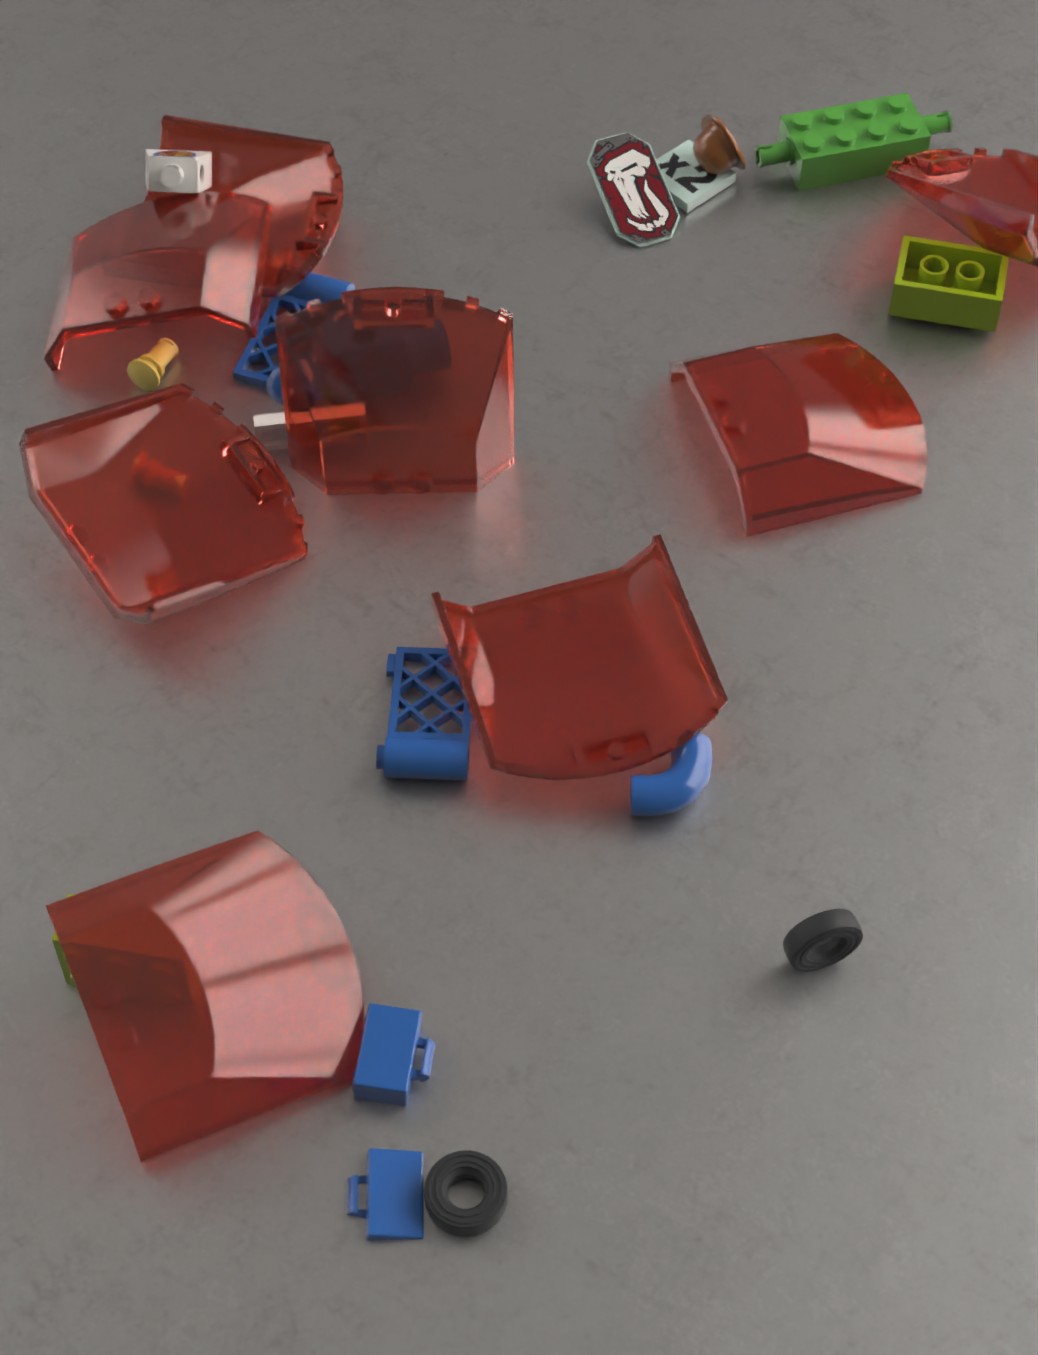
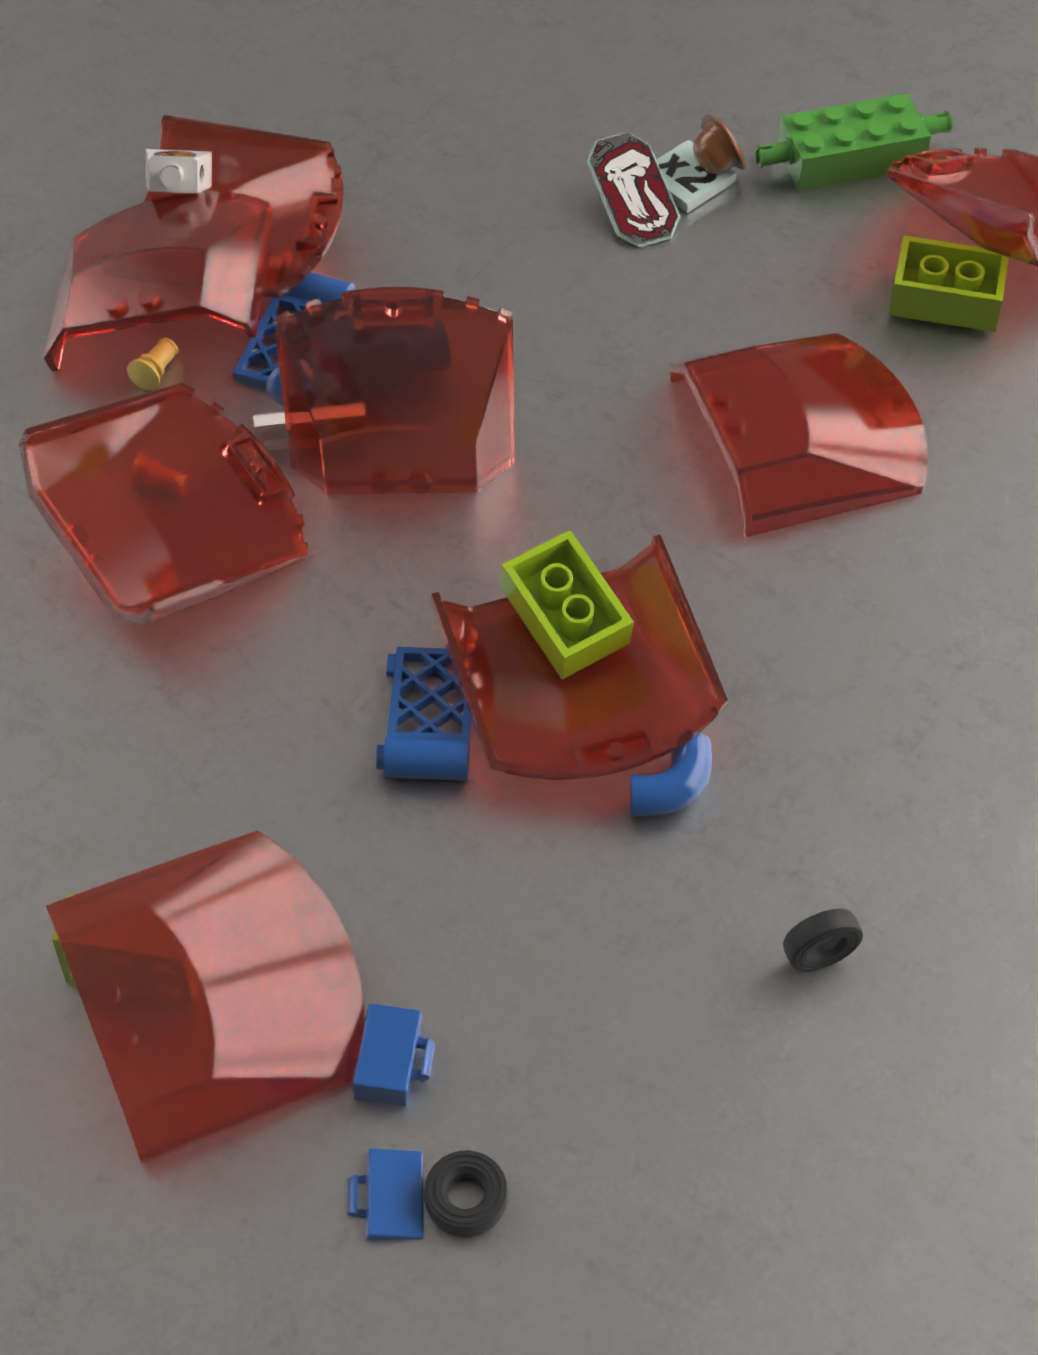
(566, 604): none -> lime brick

